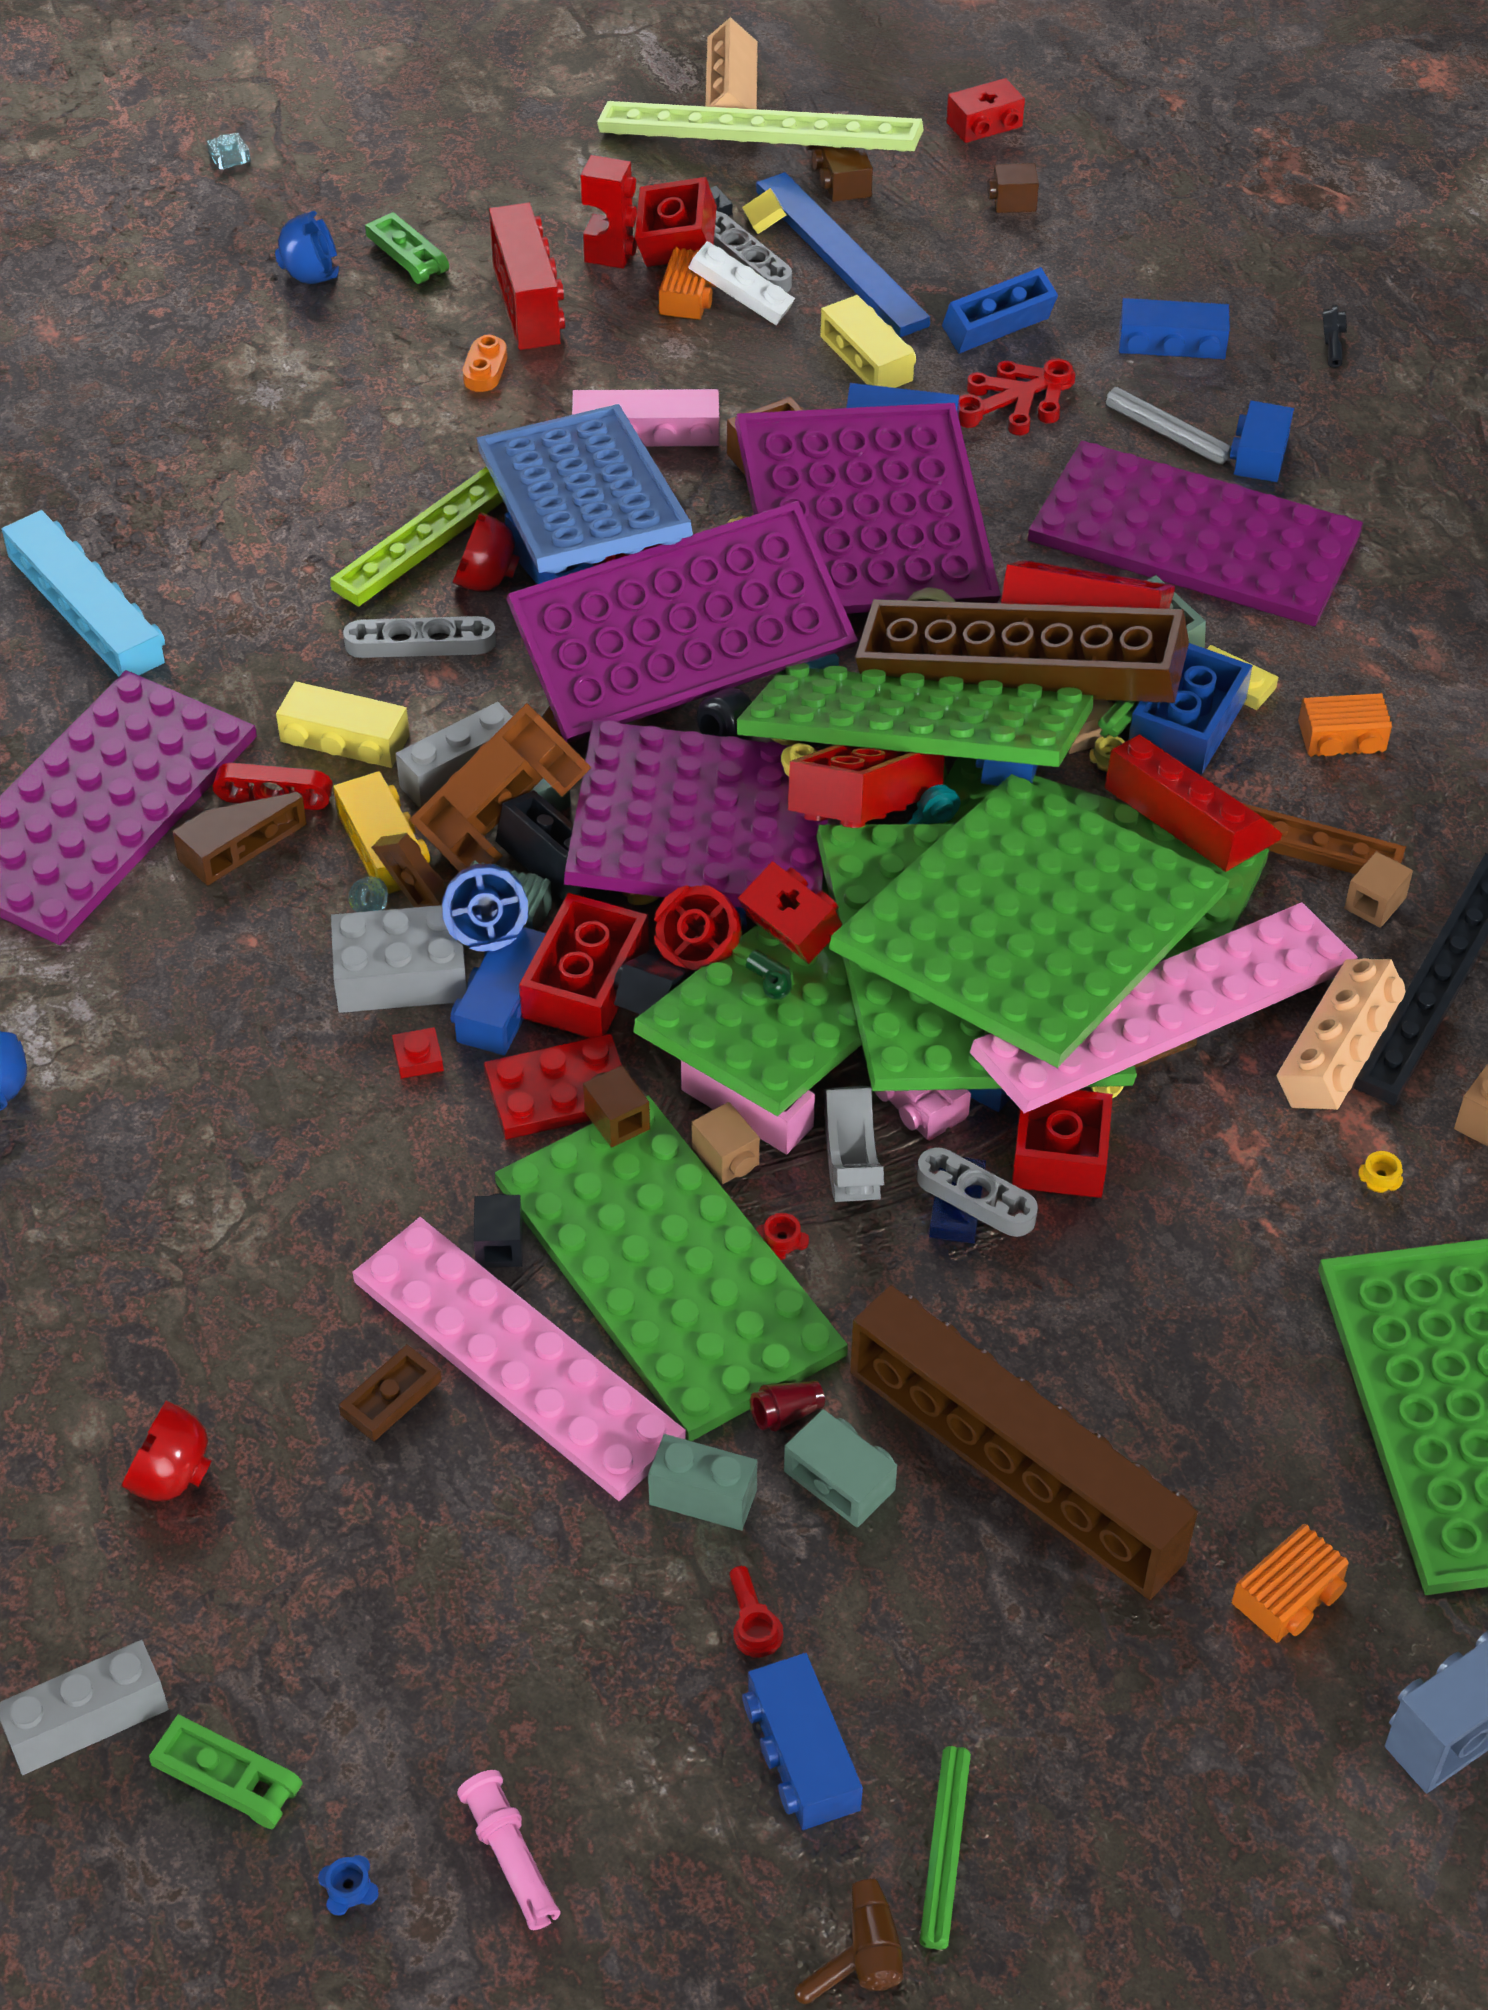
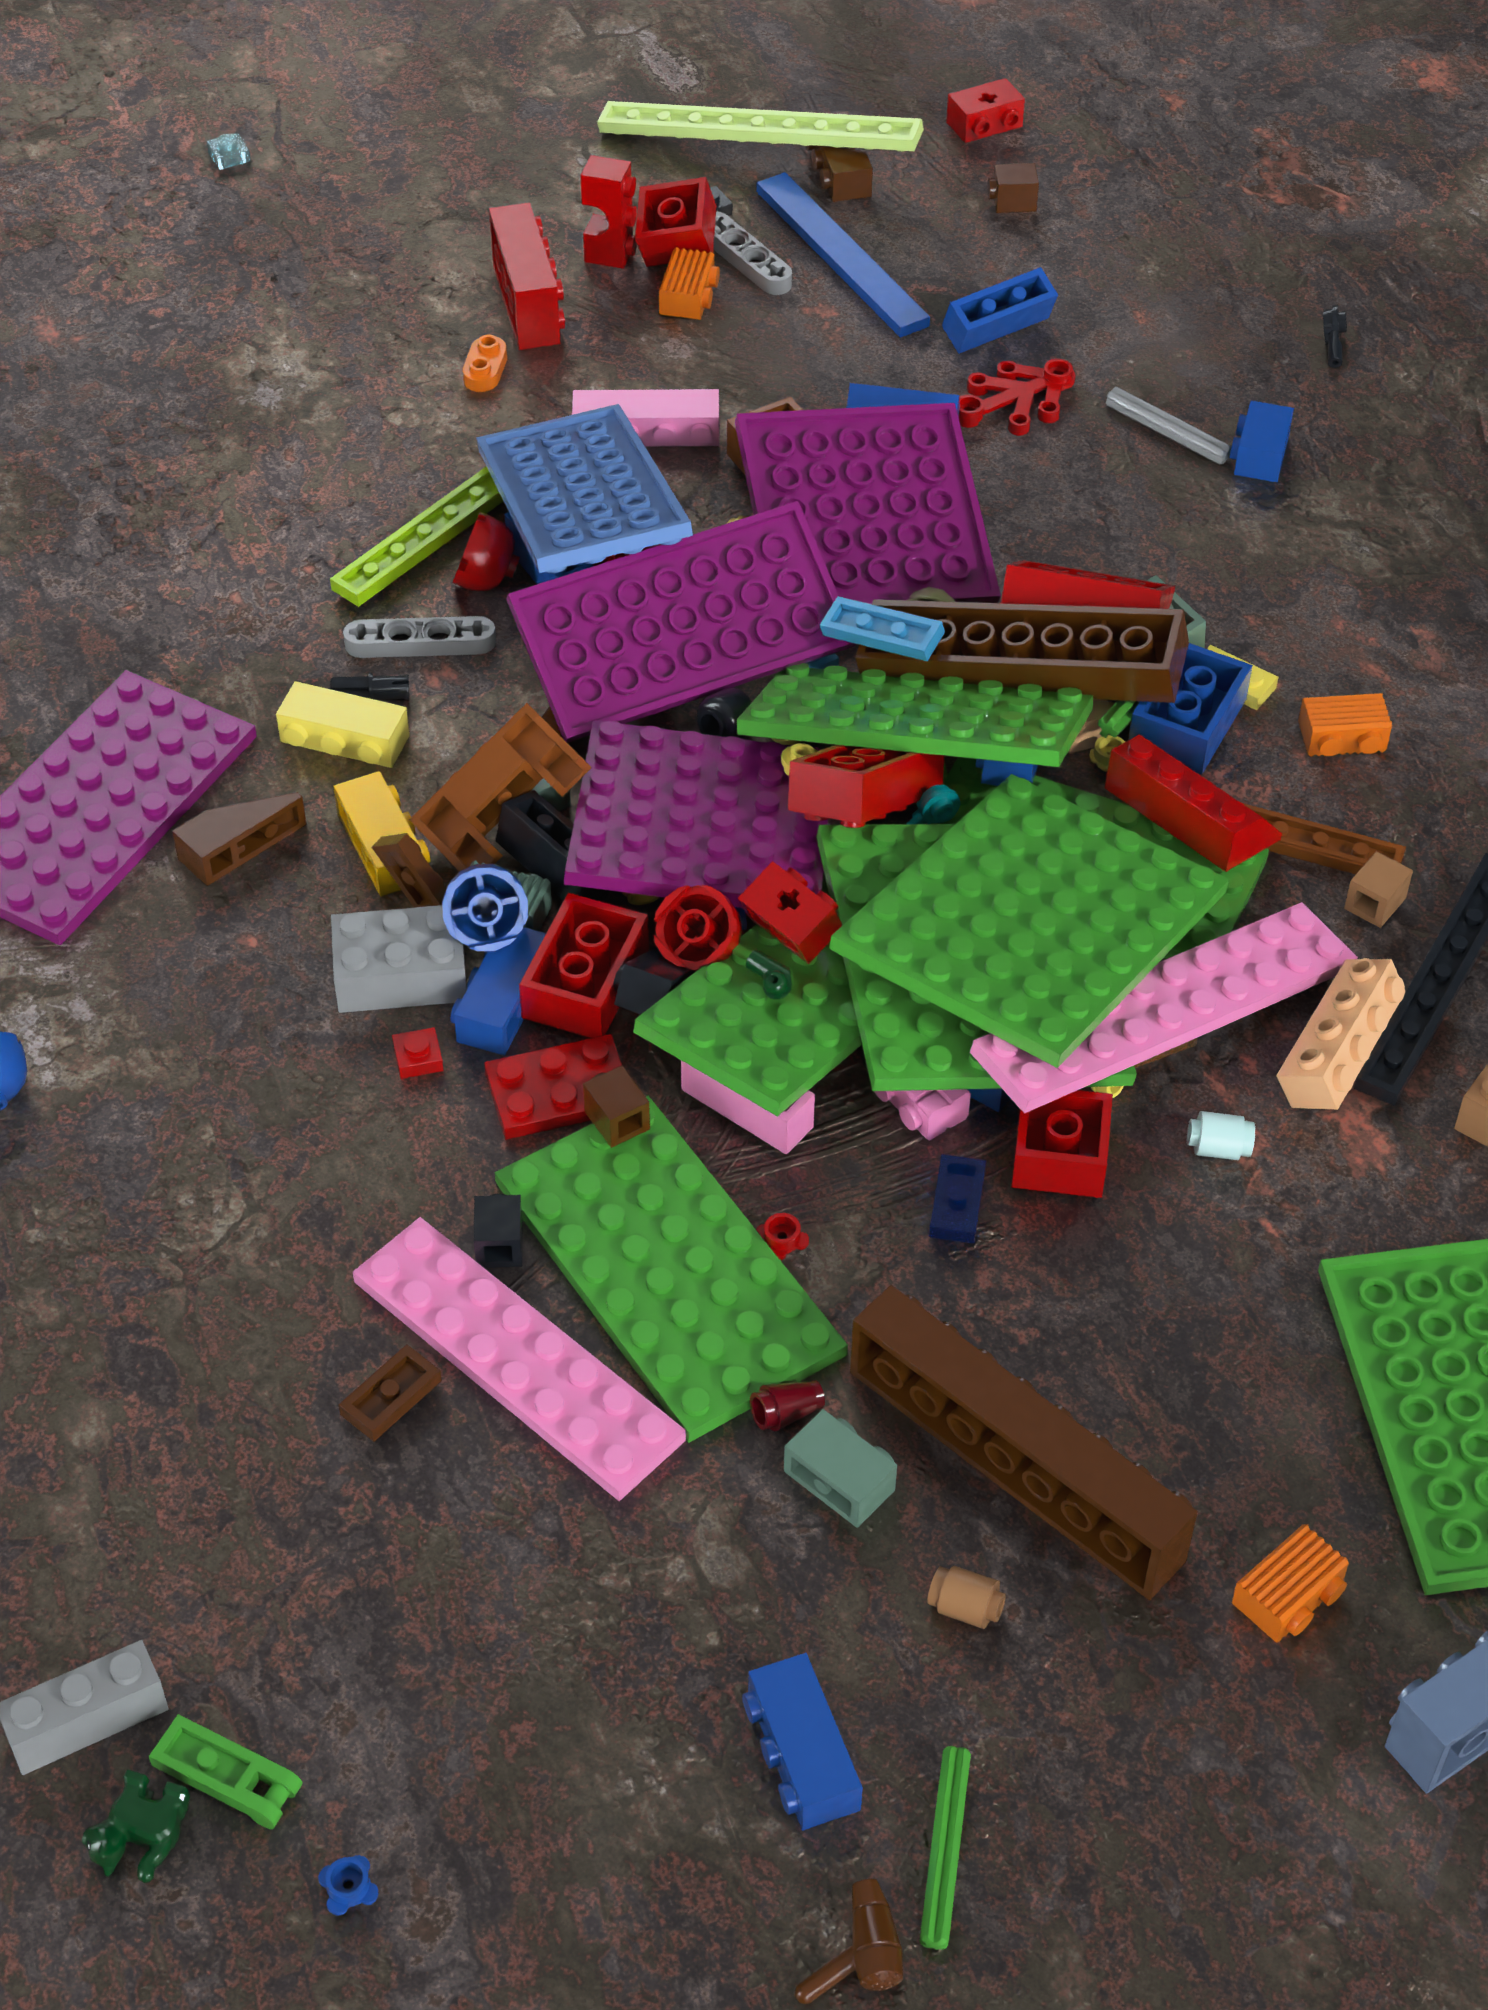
(84, 594): medium azure brick -> none
(138, 1820): none -> dark green animal
(169, 1456): red cylinder -> none
(245, 774): red beam -> none
(307, 249): blue cylinder -> none
(368, 895): clear light blue plate -> none
(373, 686): none -> black axle
(407, 247): bright green plate -> none
(433, 760): light grey brick -> none
(500, 1828): bright pink pin -> none
(702, 1482): sand green brick -> none
(725, 1143): medium nougat brick -> none
(731, 68): light nougat brick -> none
(741, 282): white plate -> none
(758, 1629): red plate -> none
(764, 211): light yellow tile -> none
(851, 1144): light grey arch -> none
(867, 343): light yellow brick -> none
(882, 628): none -> dark azure plate
(966, 1596): none -> medium nougat brick
(982, 1209): light grey beam -> none
(1174, 328): blue brick -> none
(1196, 532): magenta plate -> none
(1221, 1135): none -> light aqua brick
(1384, 1164): yellow plate -> none

